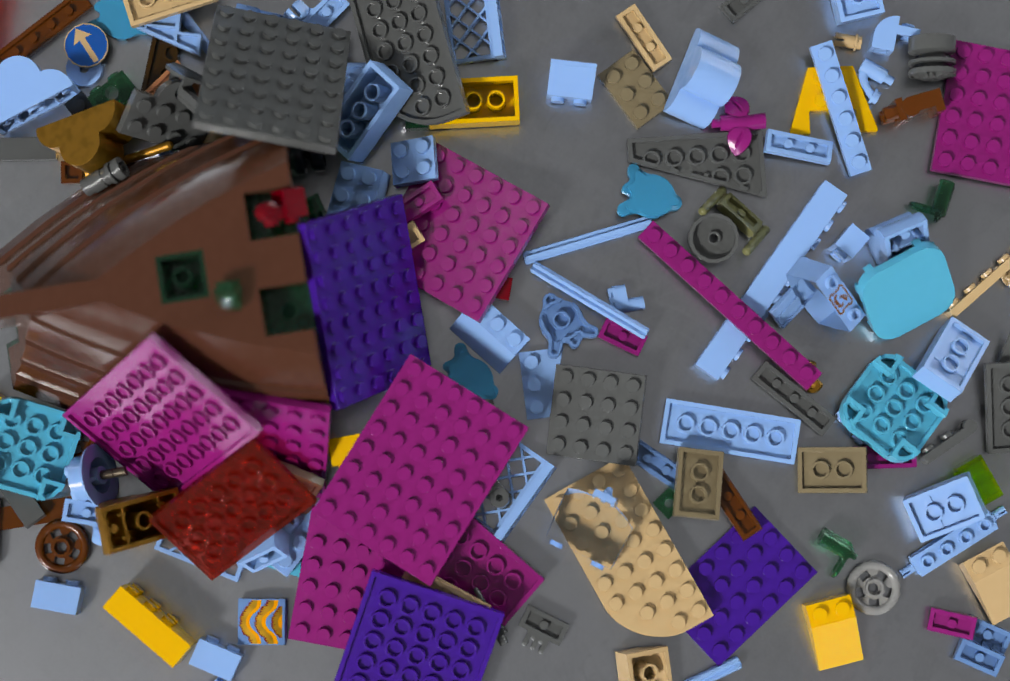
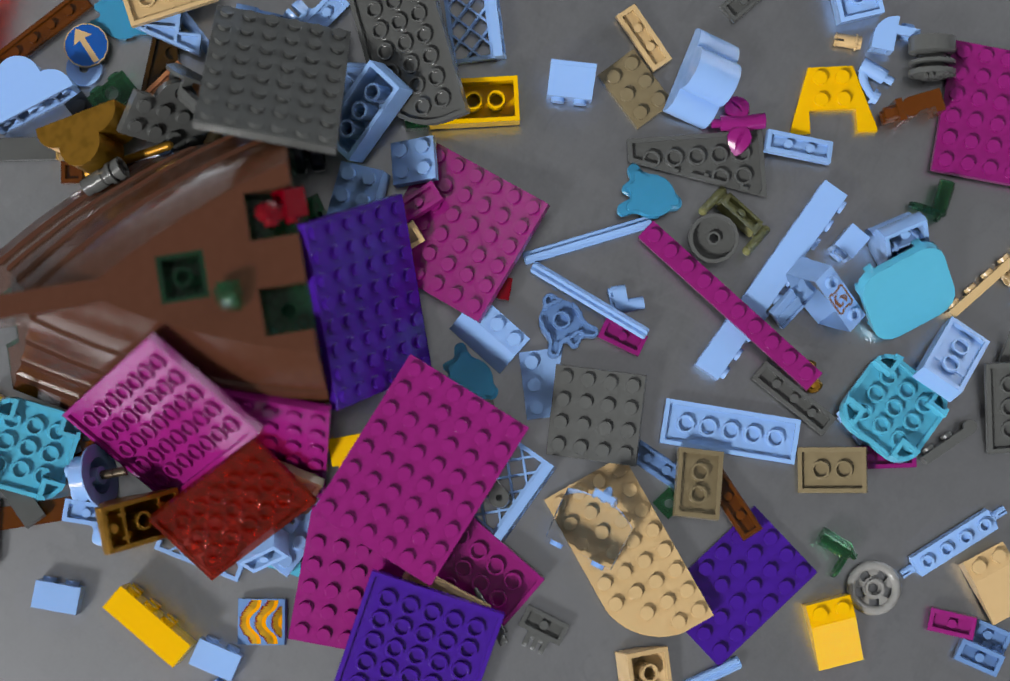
(70, 563): reddish brown plate -> none
(840, 108): light blue plate -> none
(945, 507): light blue piece -> none
(982, 477): clear neon green brick -> none

